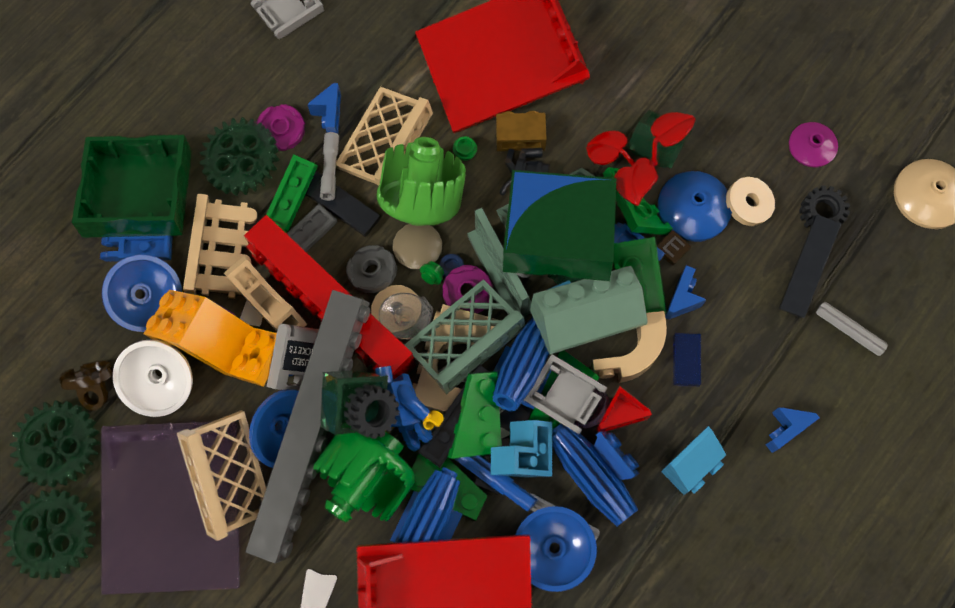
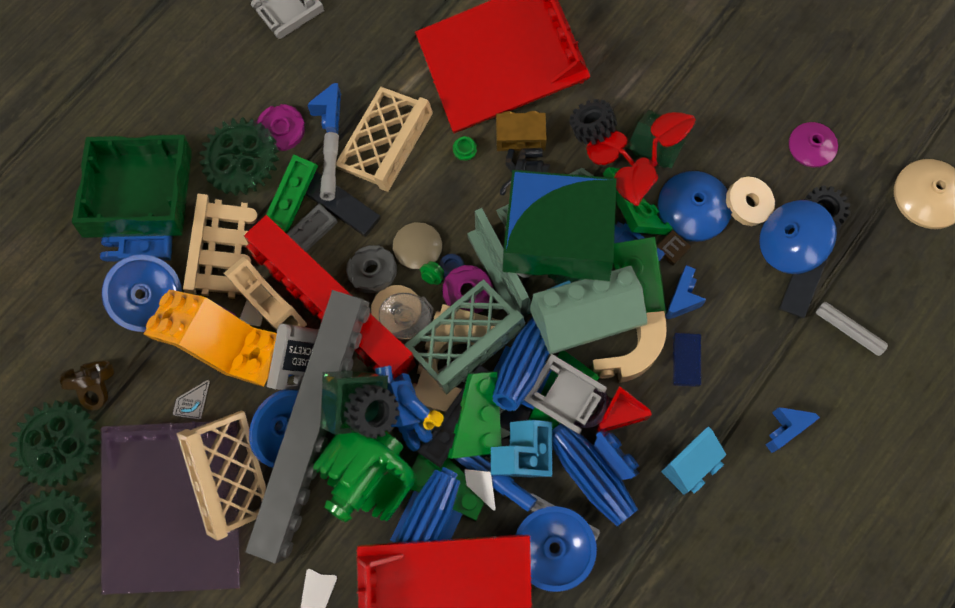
(141, 387): white dish -> none
(192, 402): none -> light grey sticker
(421, 183): bright green piece -> none
(481, 484): none -> white sticker
(597, 130): none -> black tyre
(807, 245): none -> blue dish

